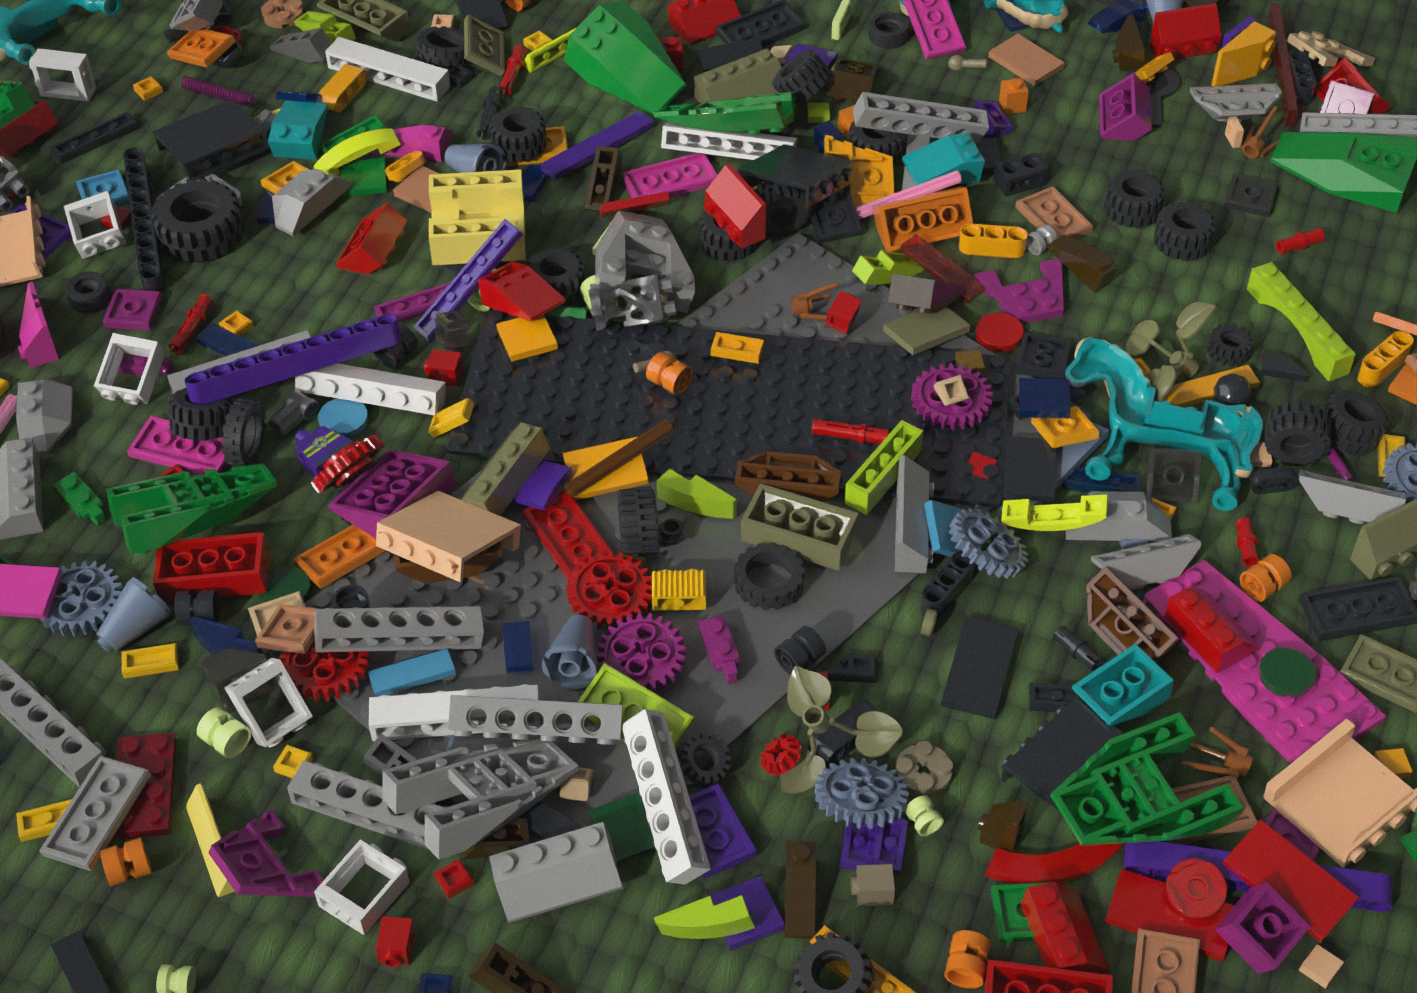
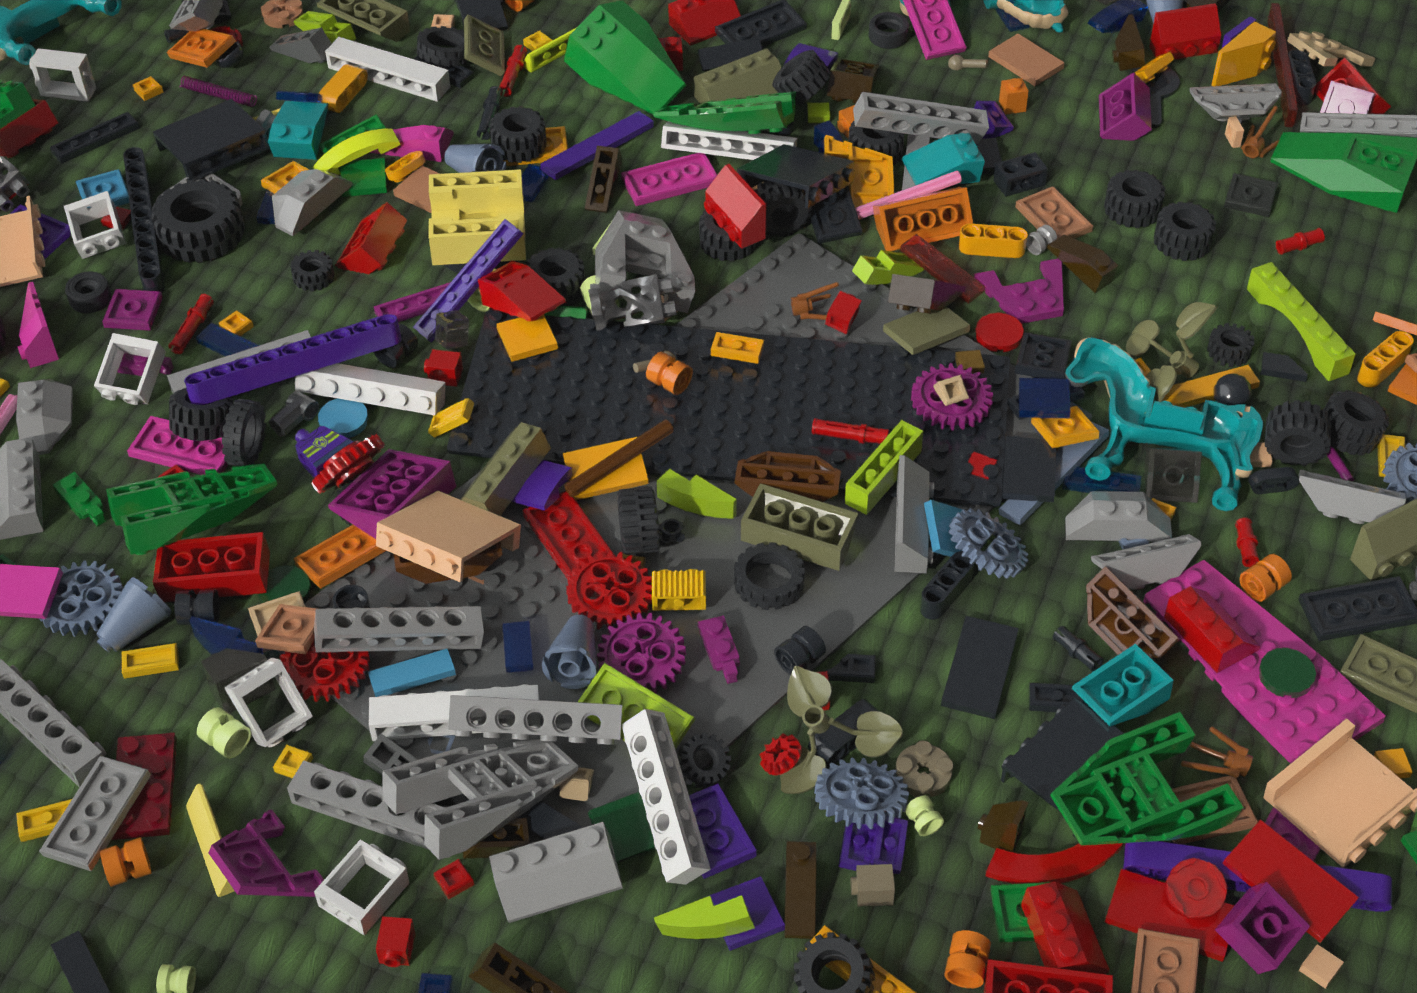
(314, 279): none -> black tyre
(634, 204): red tile -> none
(781, 52): tan tile -> none
(929, 622): olive tile -> none
(1055, 516): neon yellow slope -> none

